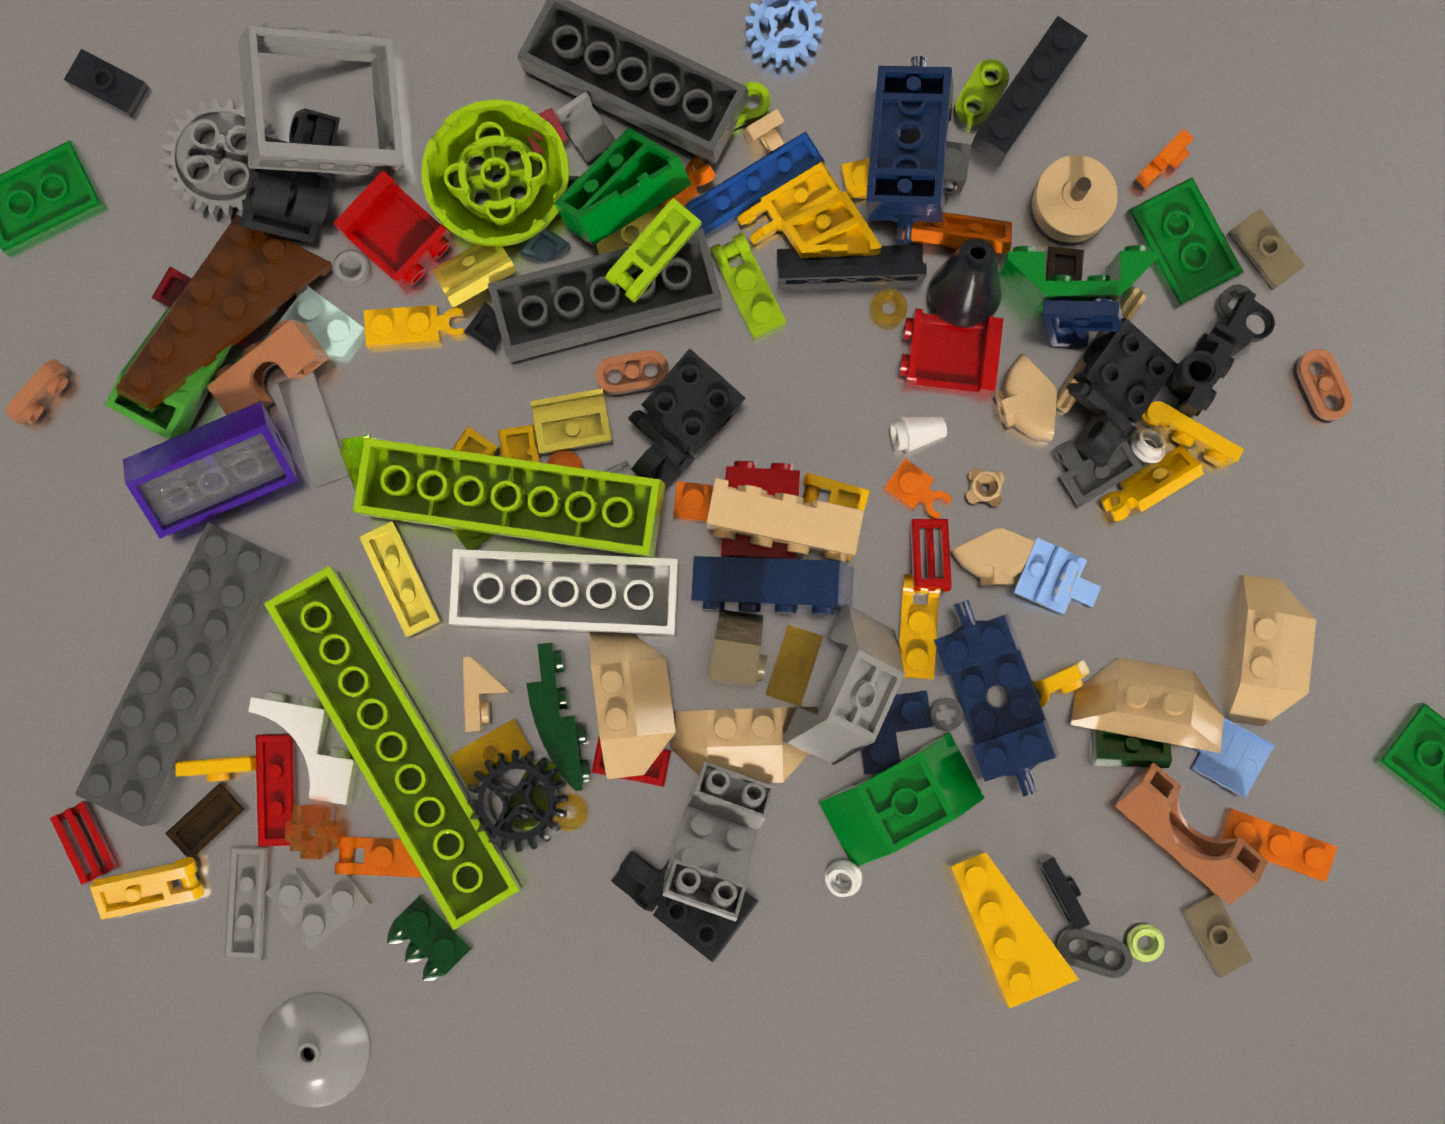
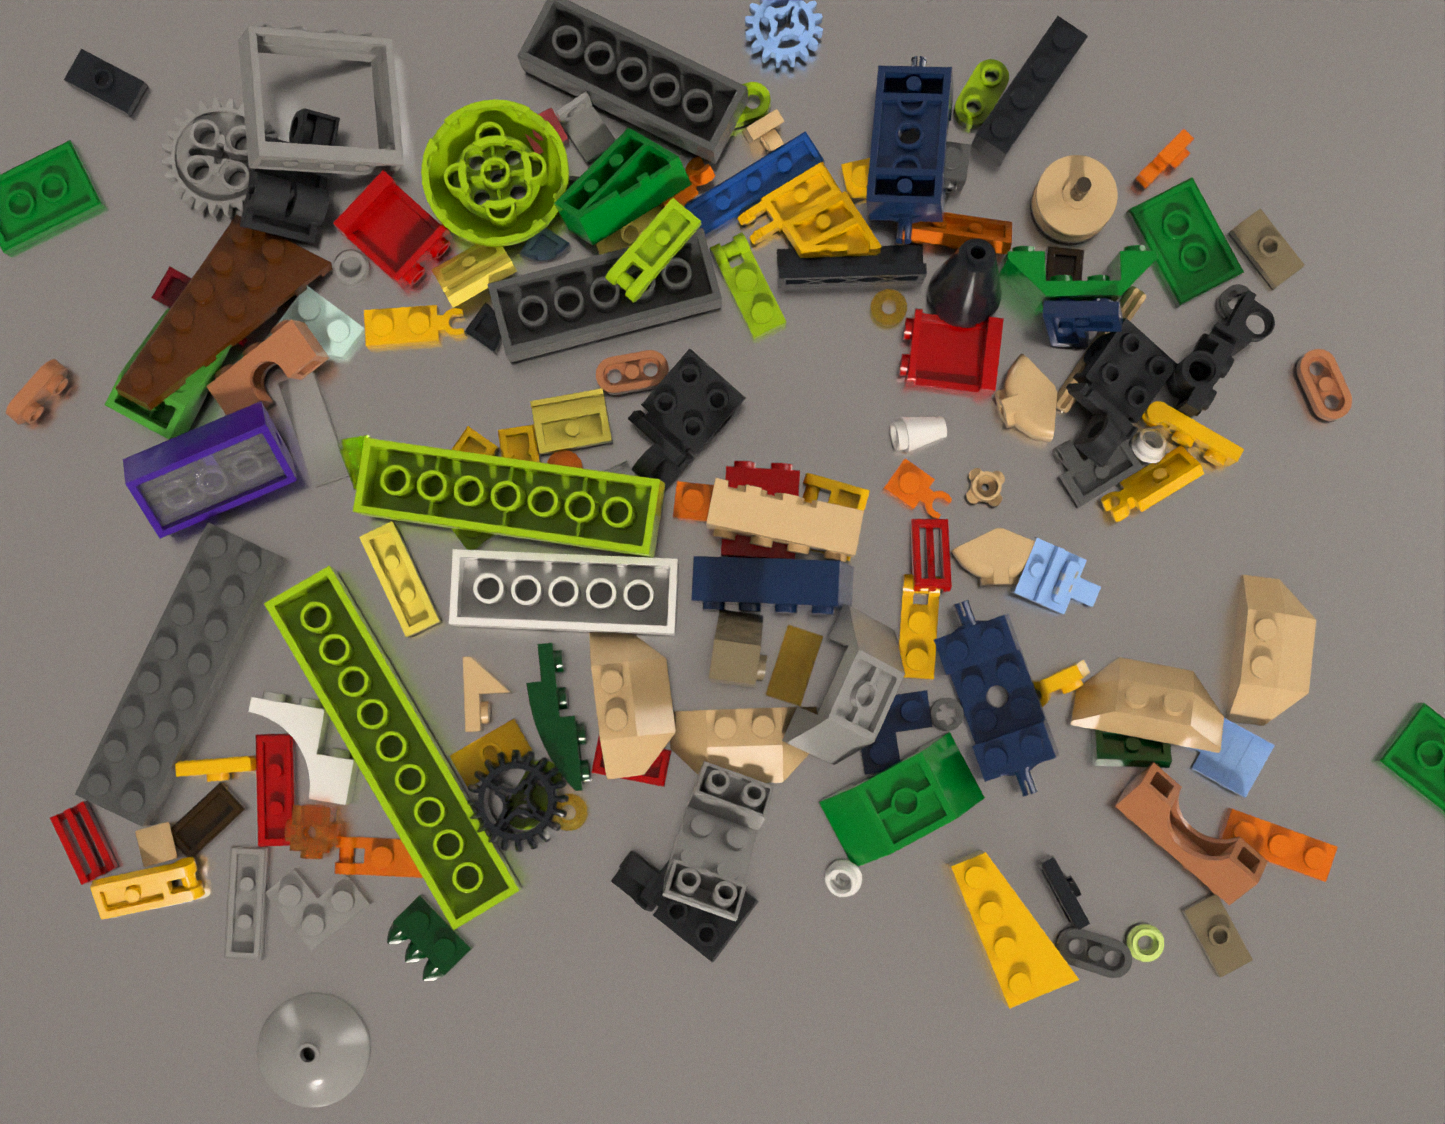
(156, 844): none -> tan tile

